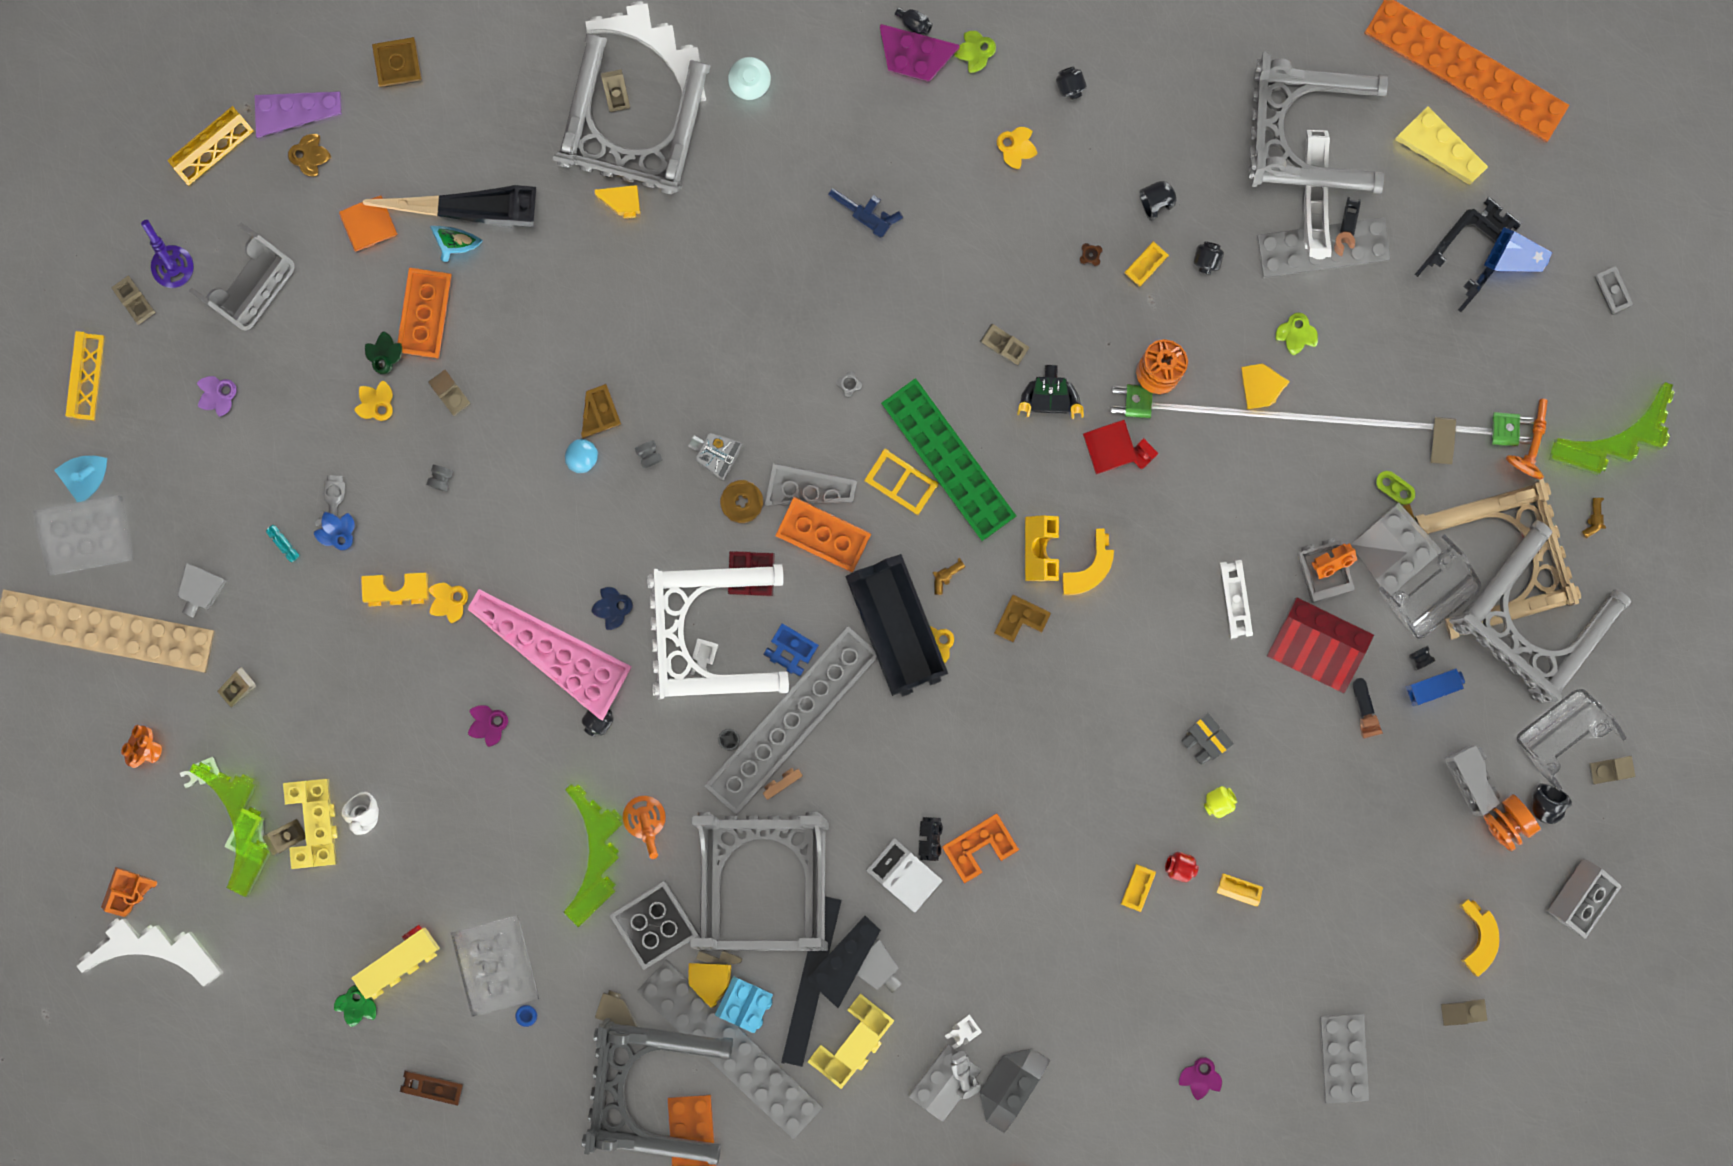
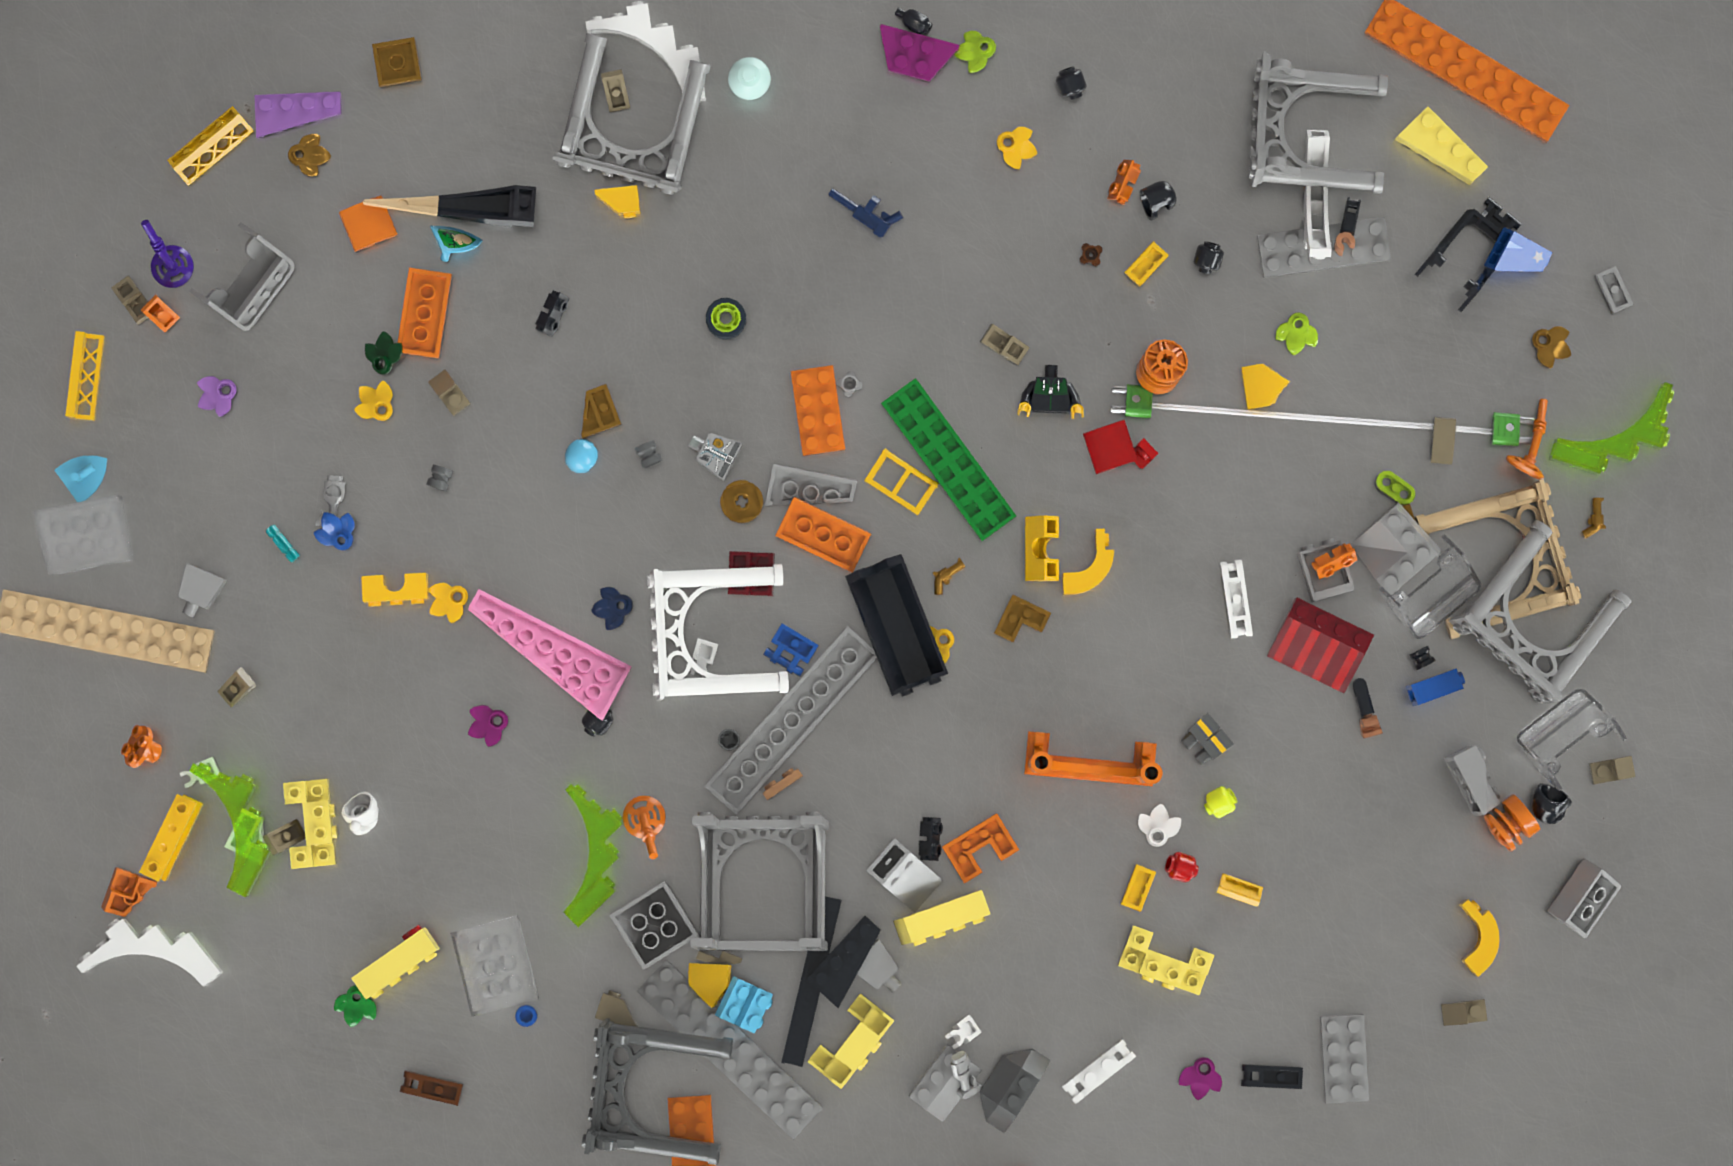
(160, 313): none -> orange slope
(171, 837): none -> yellow fence
(556, 304): none -> black hinge
(729, 306): none -> wheel
(817, 410): none -> orange plate
(942, 918): none -> light yellow wedge
(1092, 769): none -> orange arch
(1098, 1071): none -> white plate
(1126, 172): none -> orange hinge
(1159, 822): none -> white plate
(1163, 968): none -> light yellow bracket
(1273, 1076): none -> black plate
(1554, 347): none -> pearl gold plate

